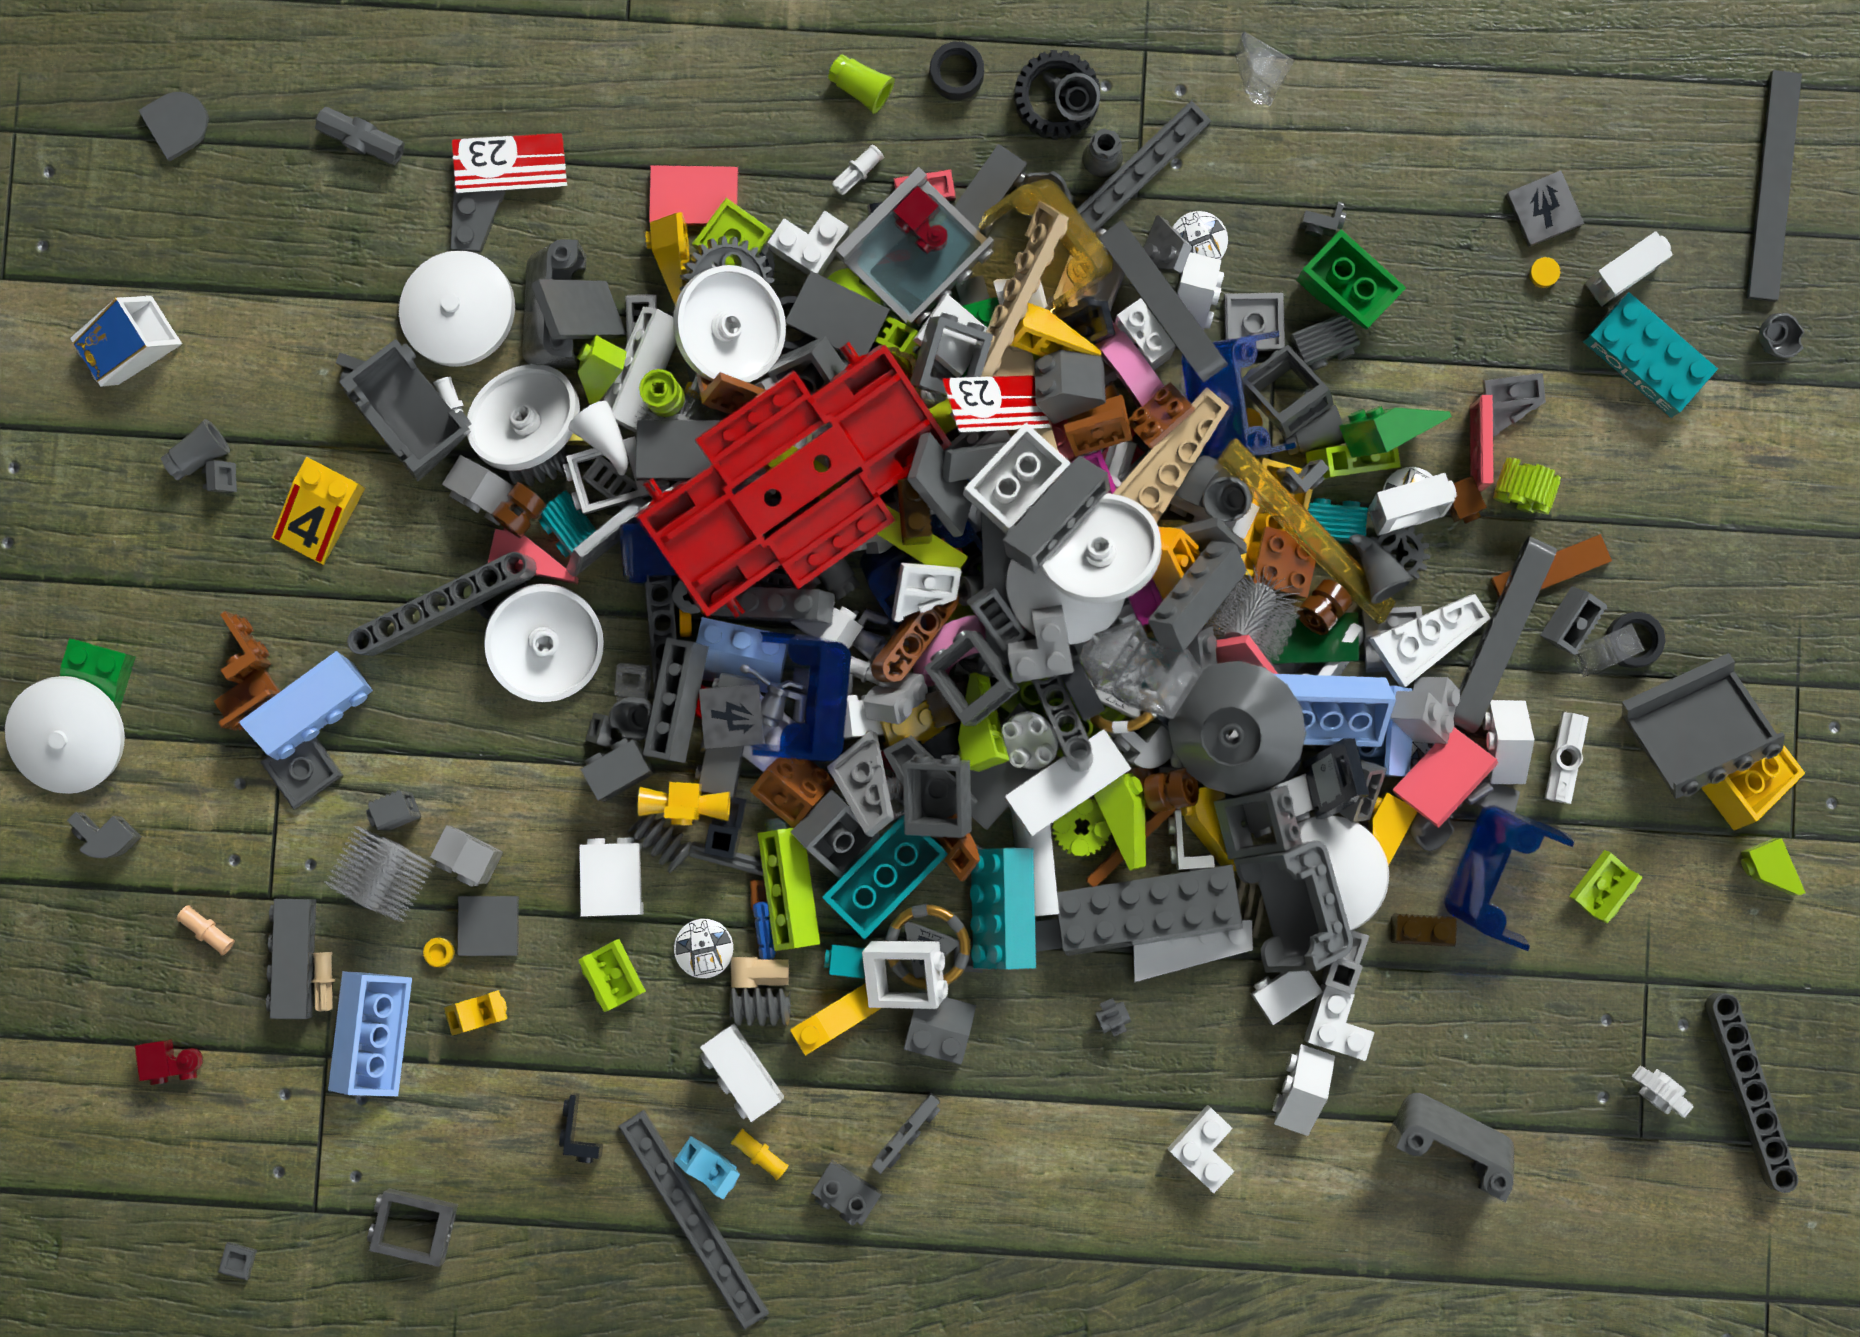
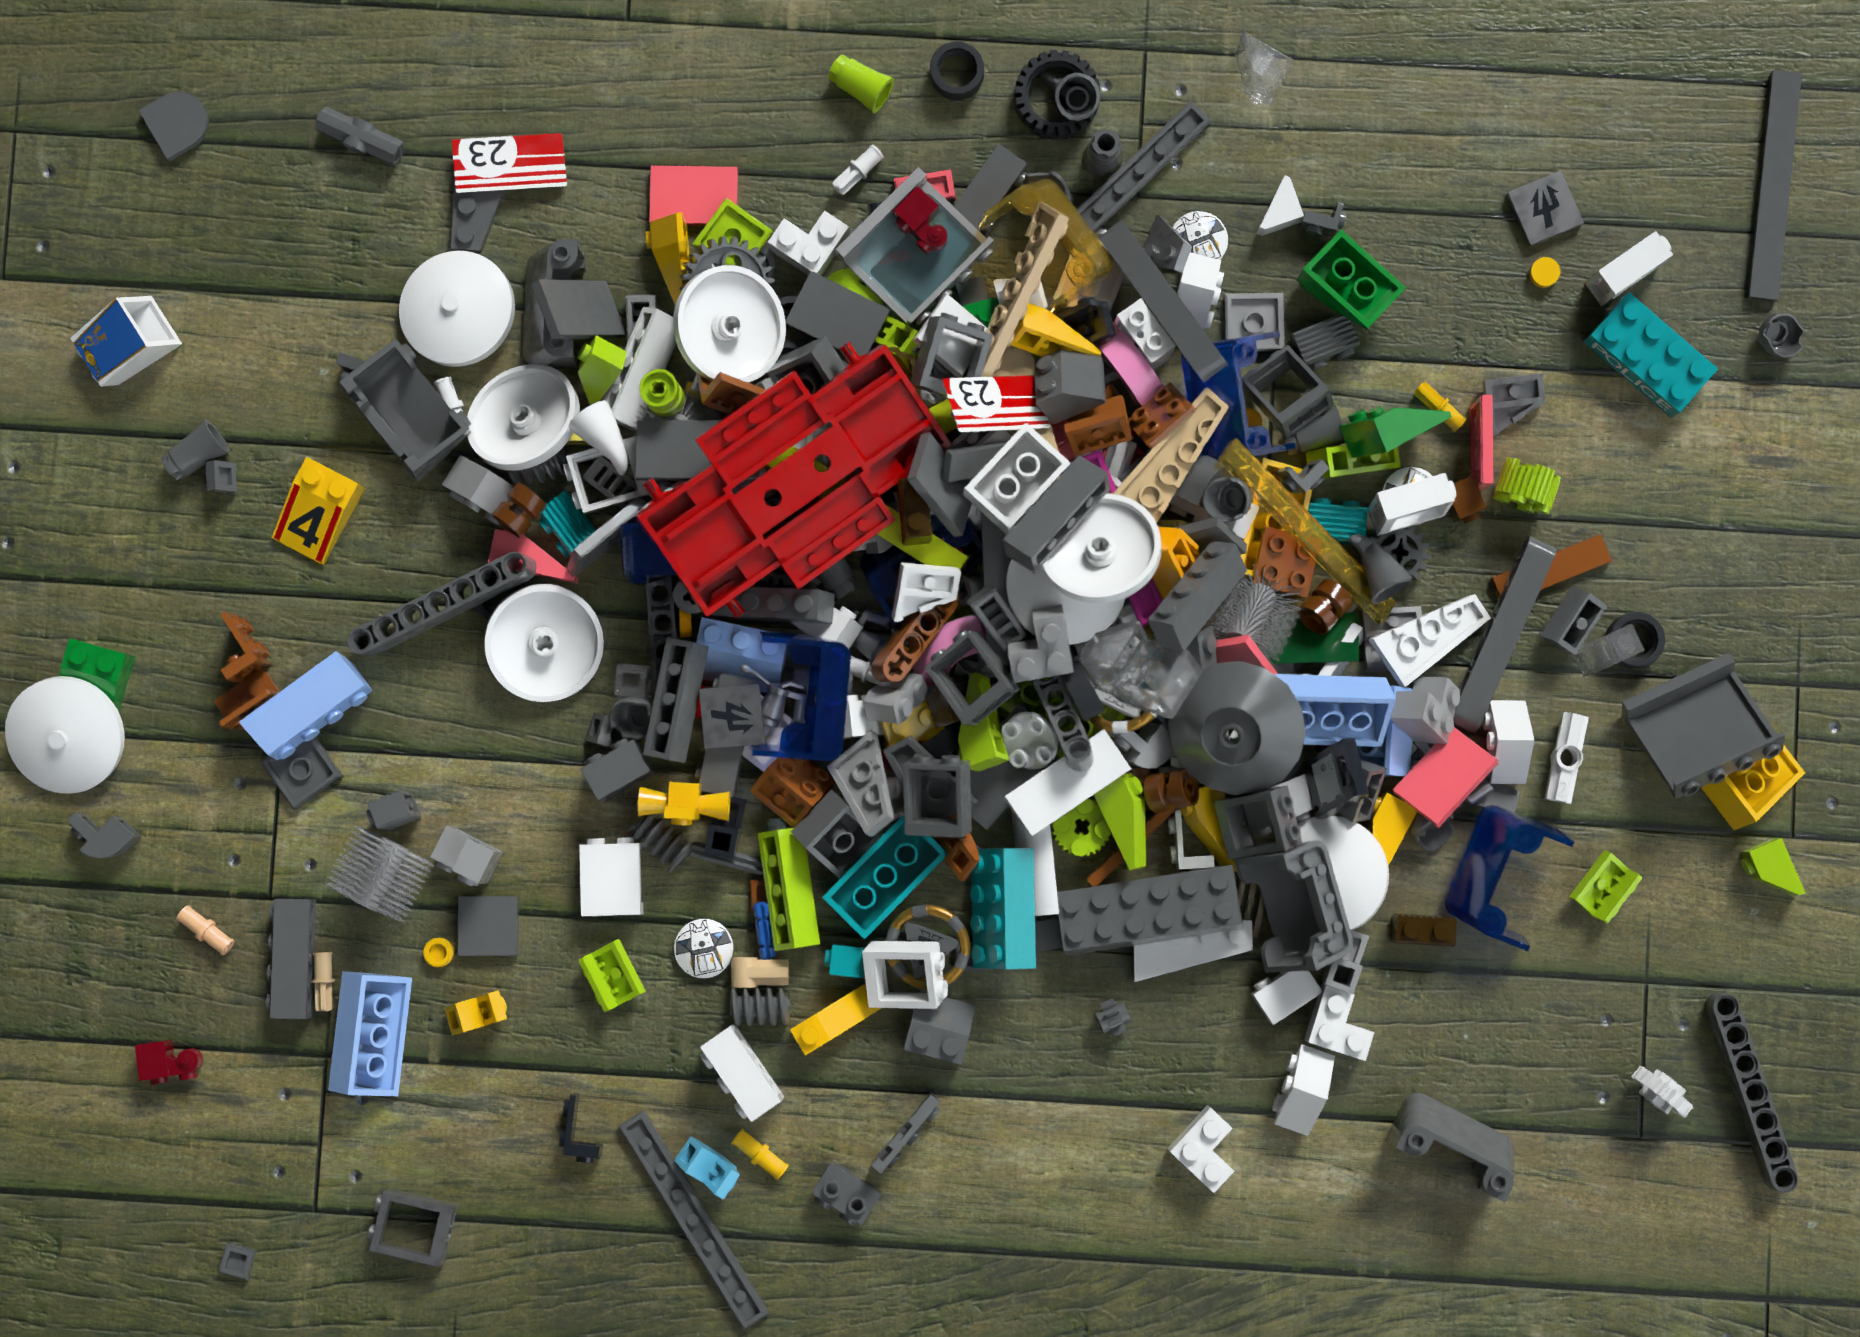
(1283, 211): none -> white slope
(1435, 401): none -> yellow axle

